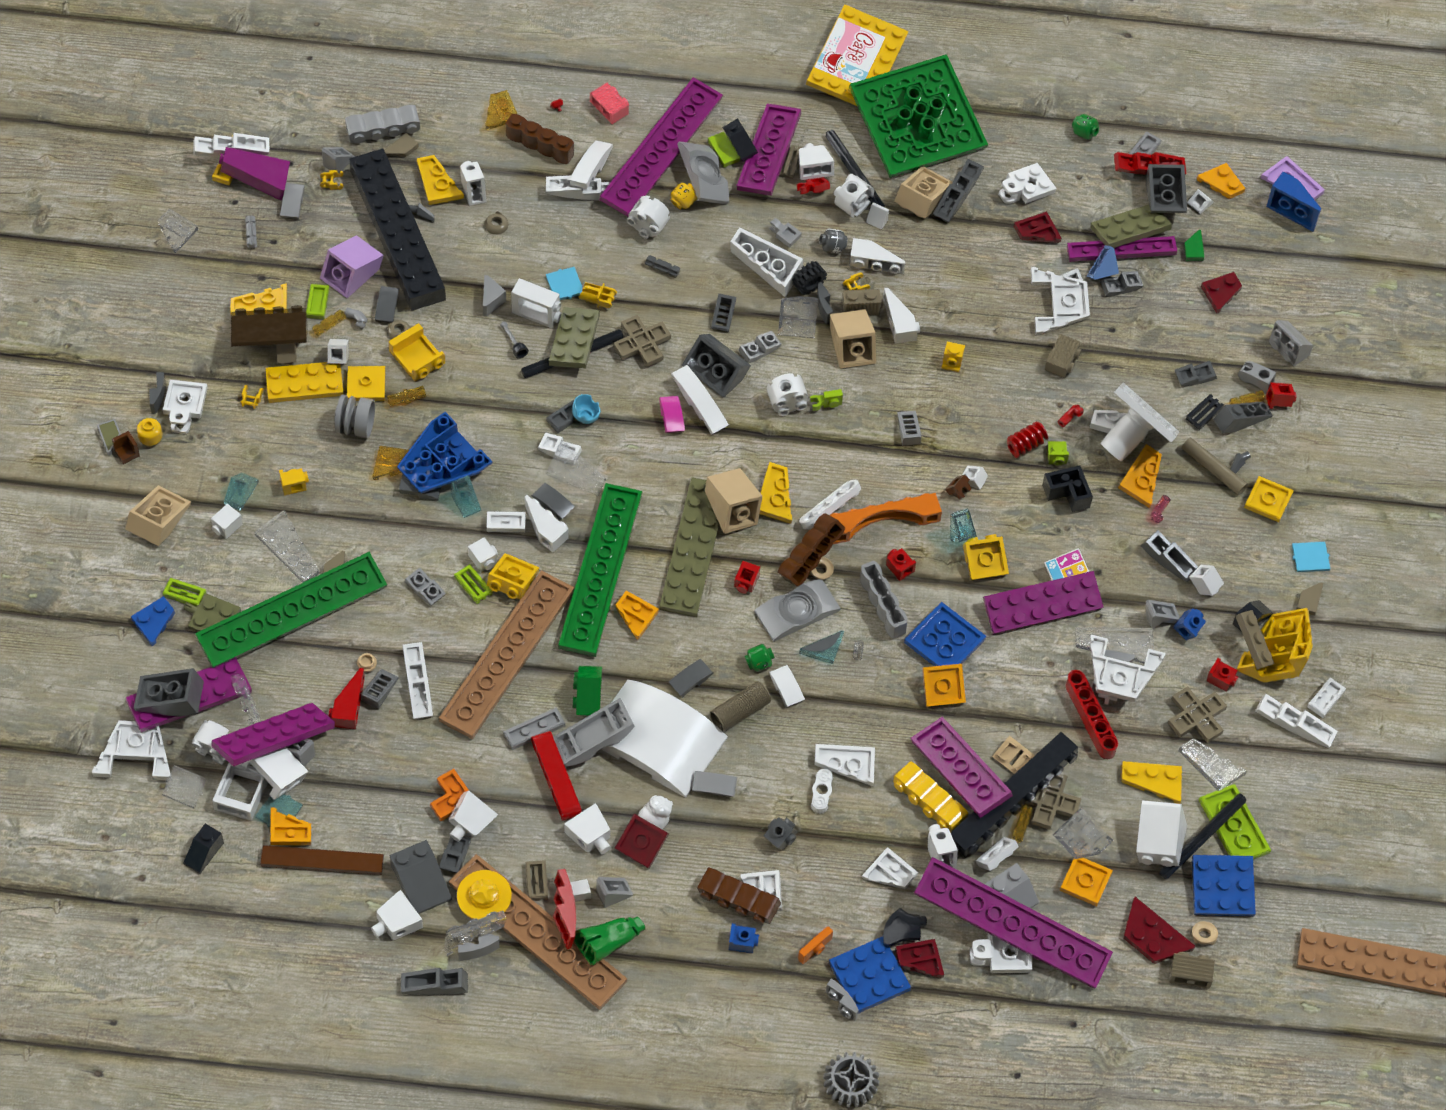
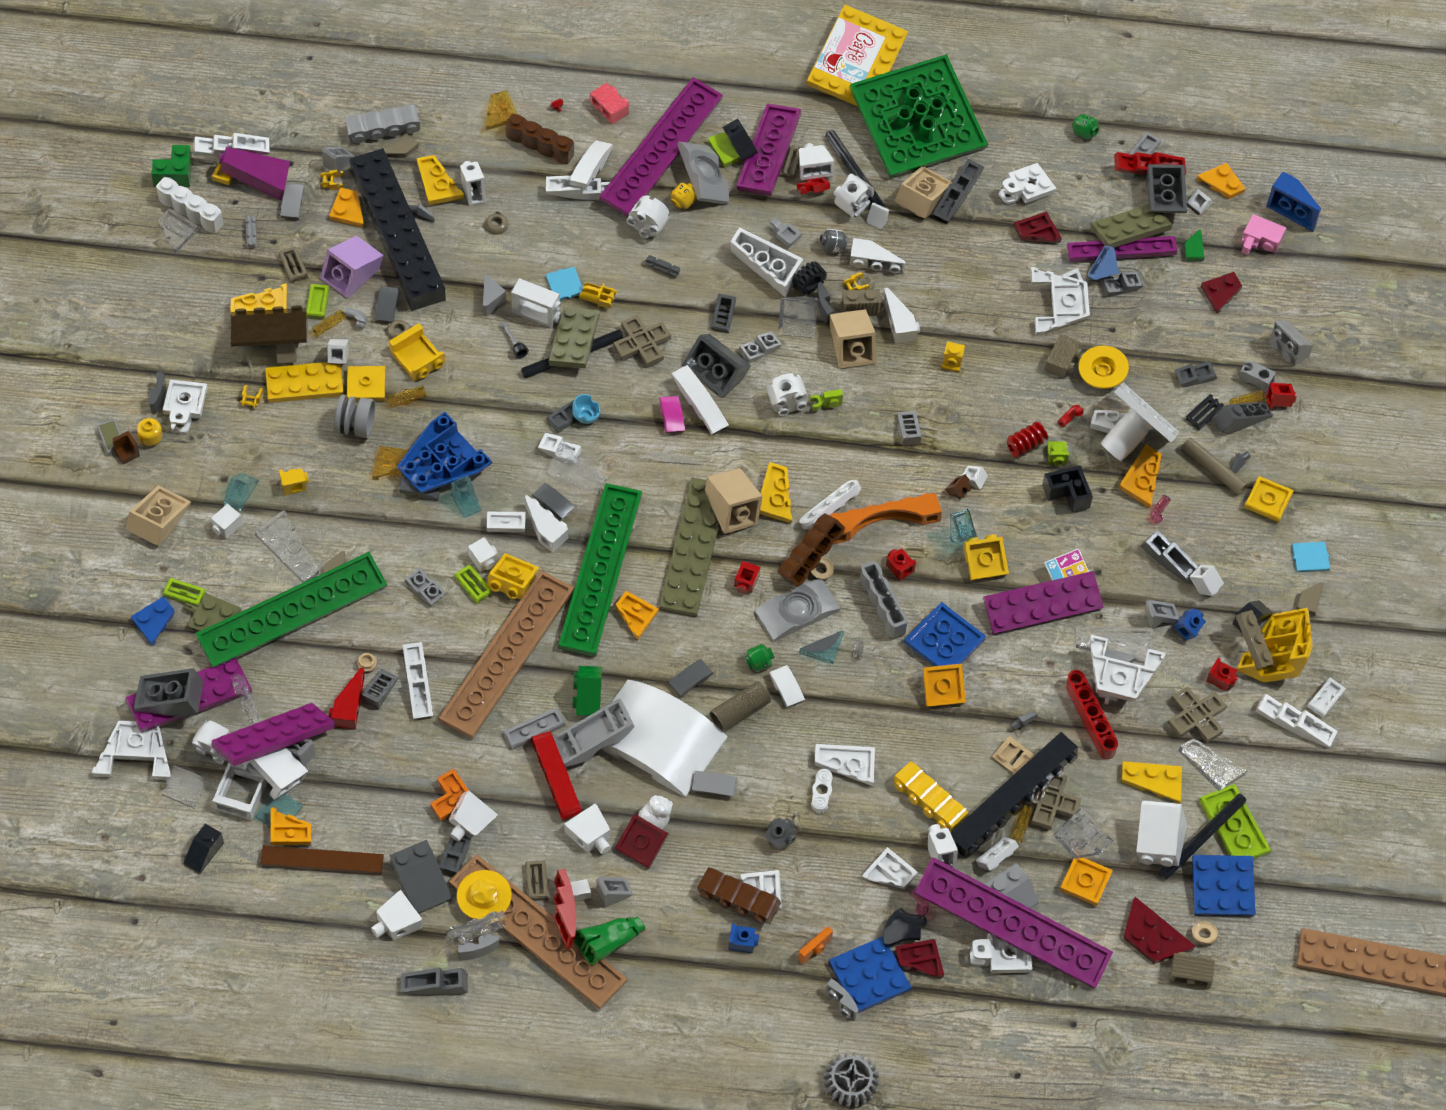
(176, 168): none -> green brick
(189, 205): none -> white brick
(297, 276): none -> dark tan tile
(347, 208): none -> light orange wing
(922, 905): none -> clear pink arm
(961, 767): magenta plate -> none
(1023, 720): none -> dark grey bar
(1103, 367): none -> yellow hat
(1262, 234): none -> bright pink hinge
(1288, 166): lavender wing -> none

